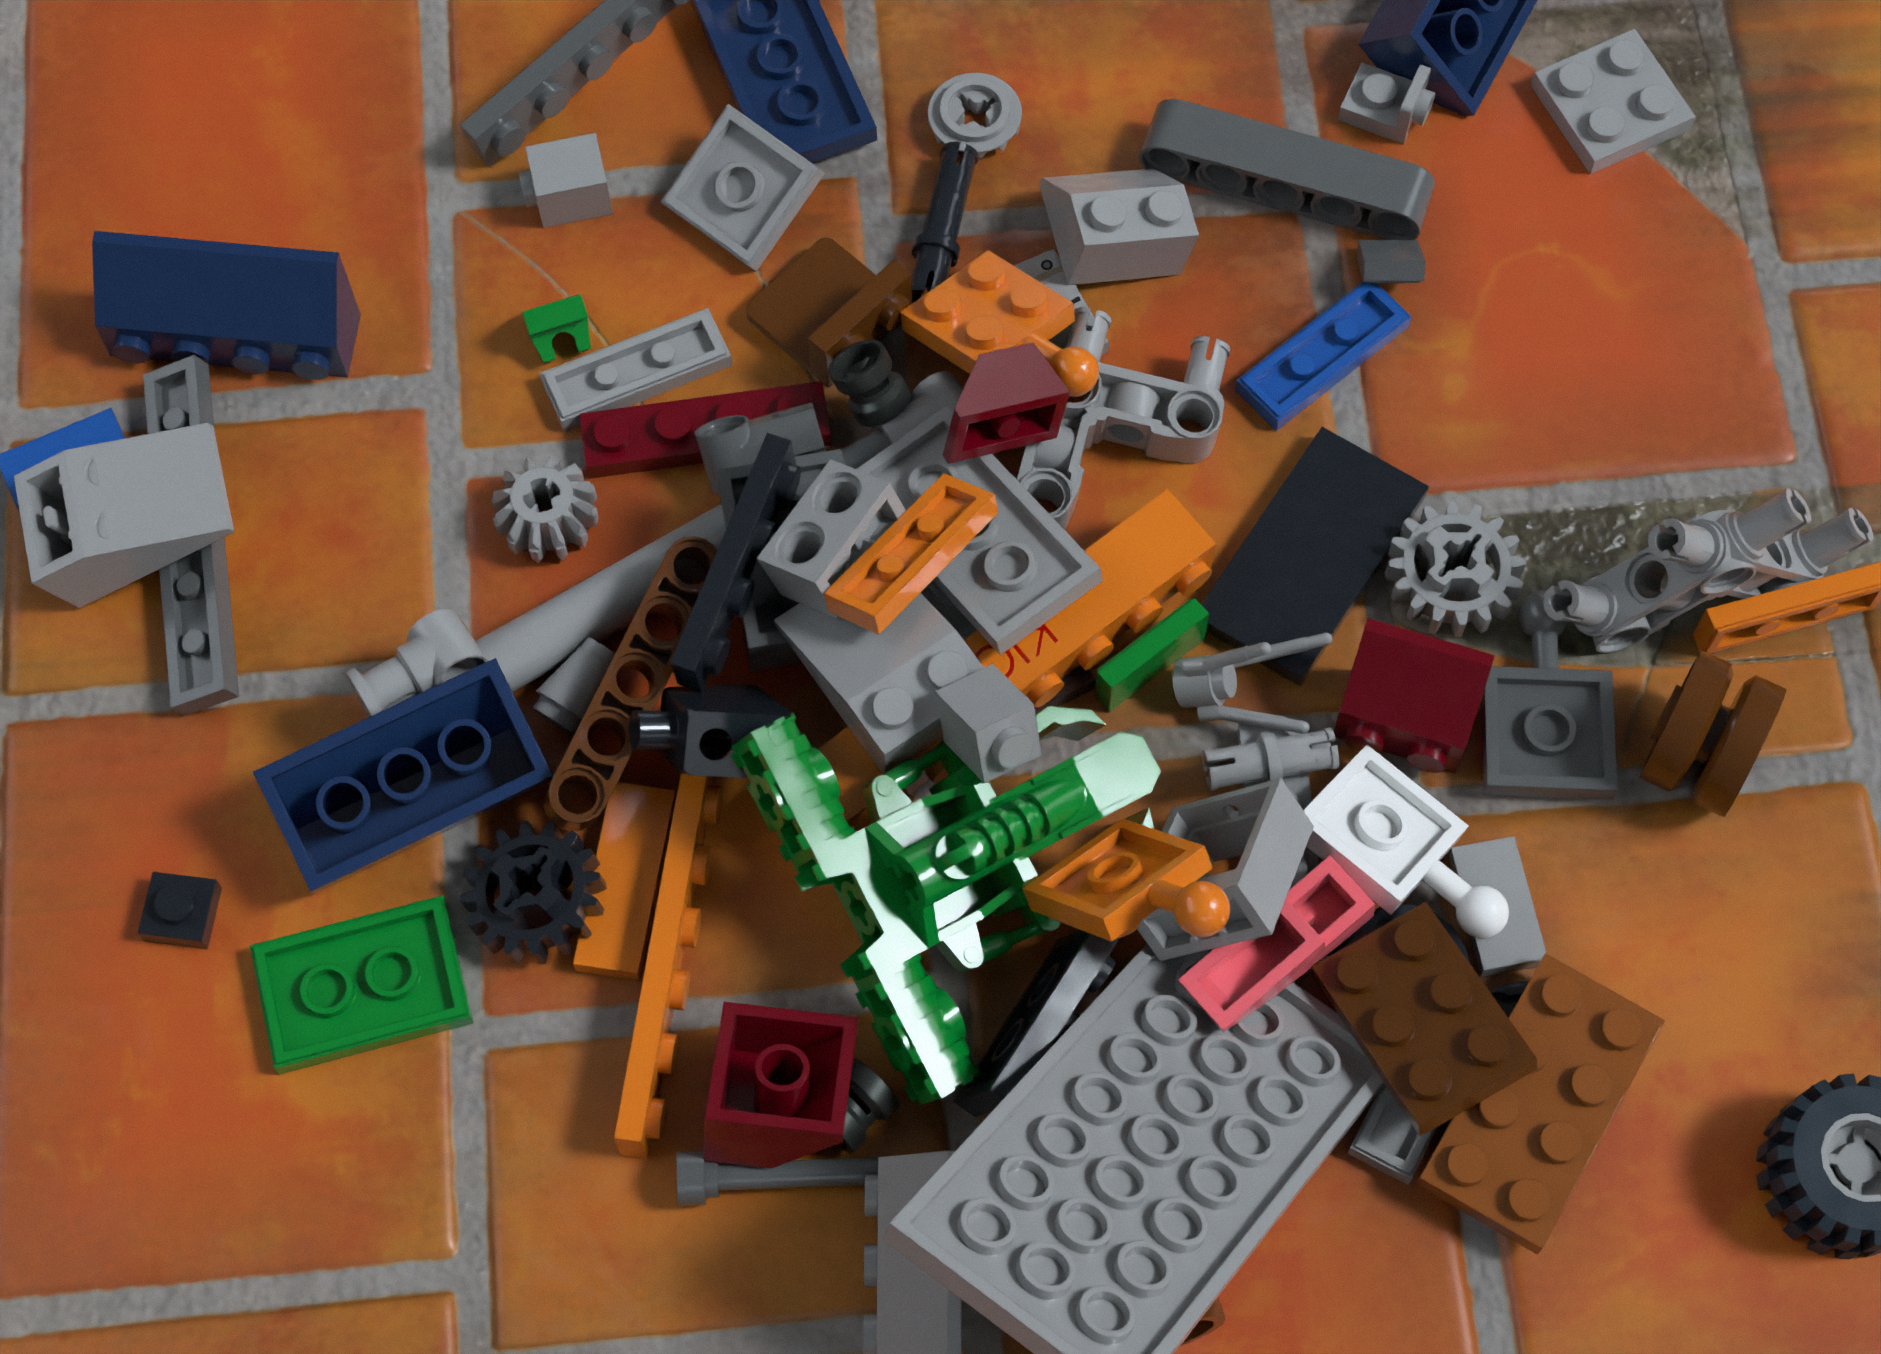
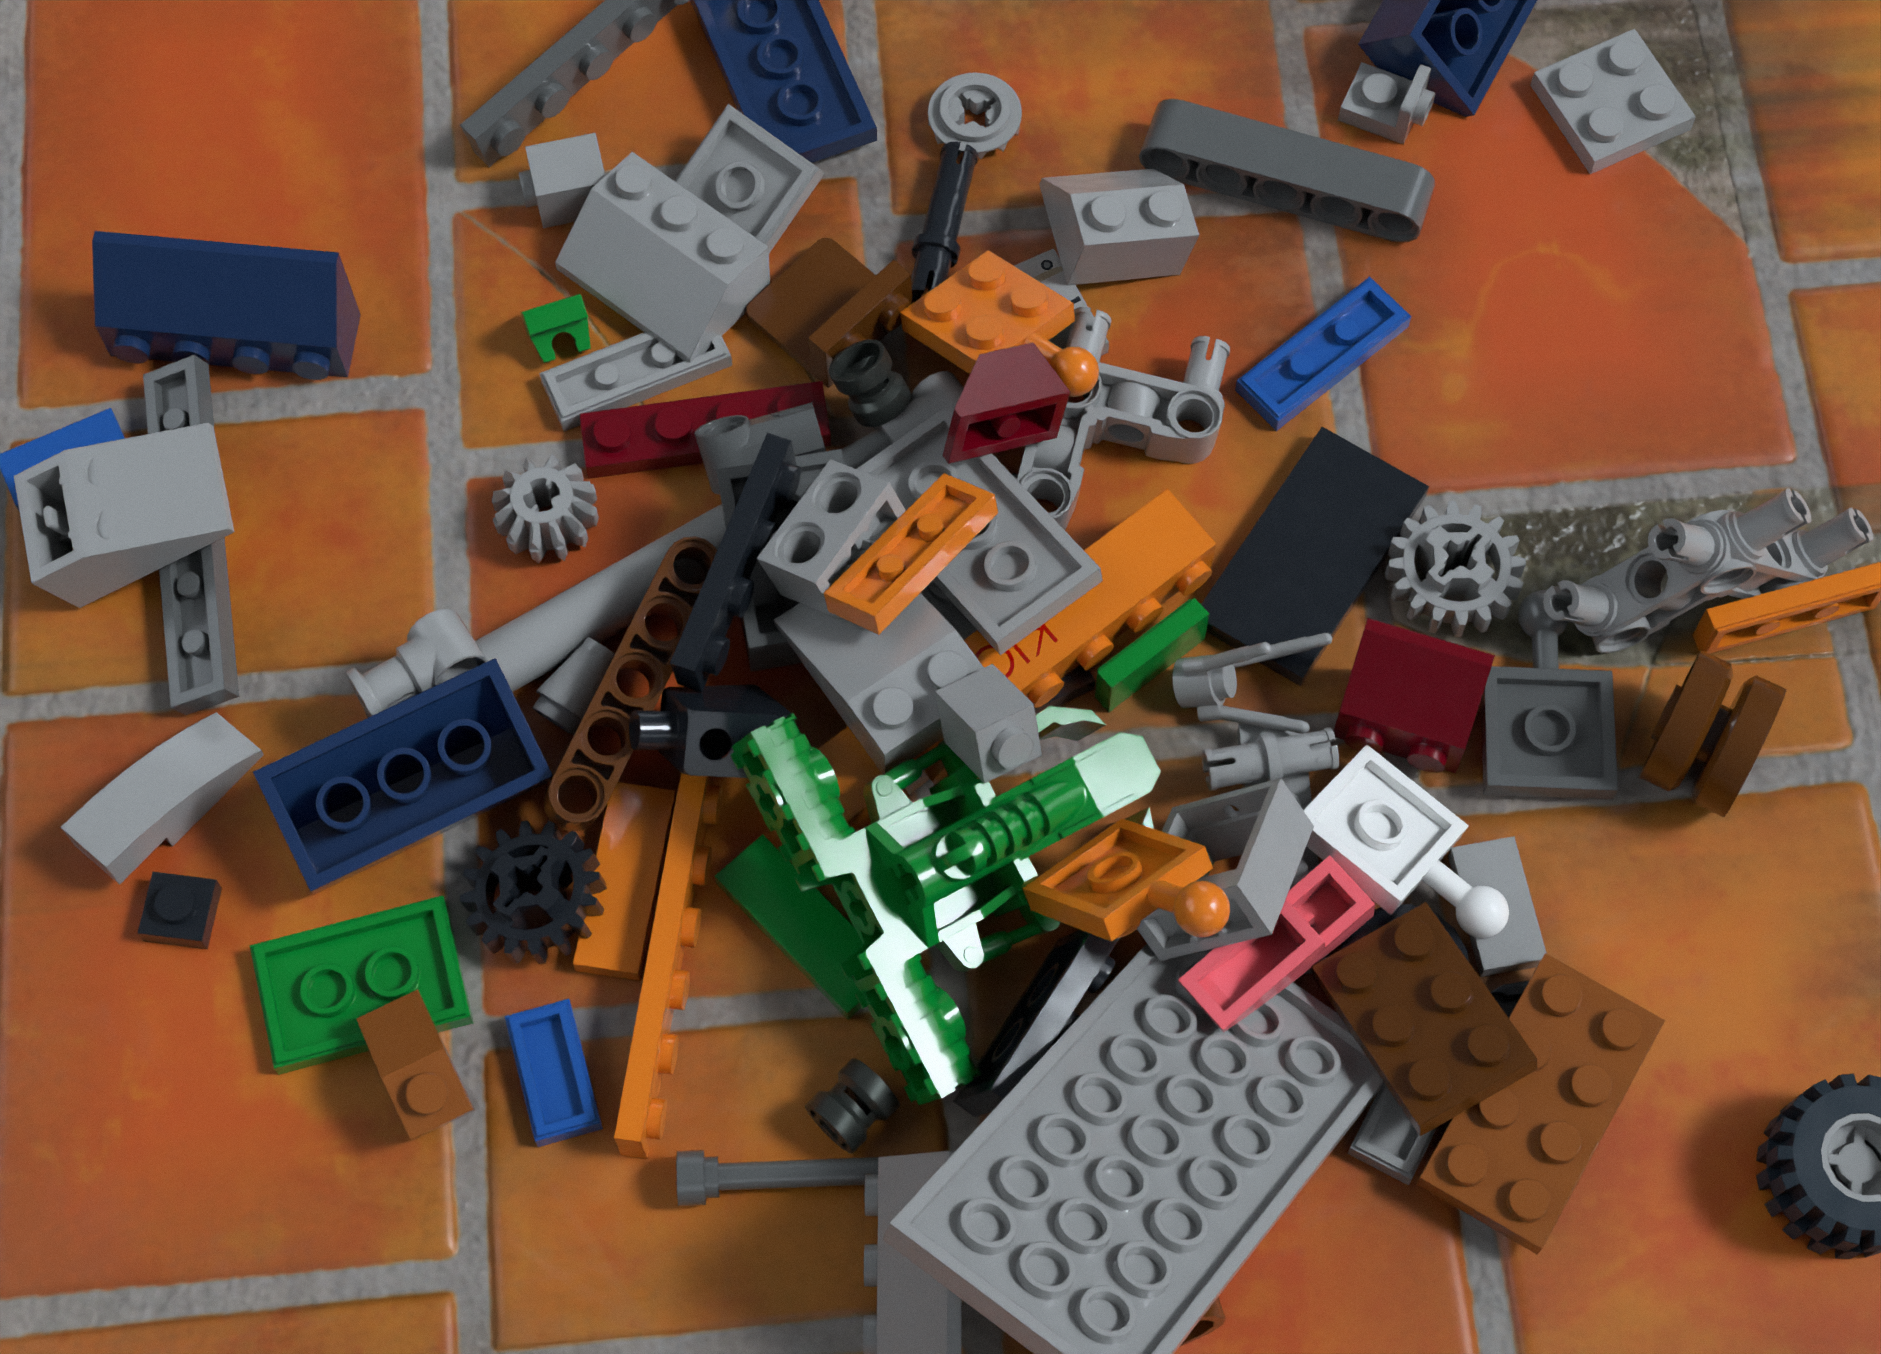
(161, 795): none -> light grey slope
(415, 1065): none -> dark orange slope
(553, 1073): none -> blue tile
(663, 258): none -> light grey slope
(777, 1084): dark red slope -> none
(796, 921): none -> green tile
(1390, 261): dark grey tile -> none

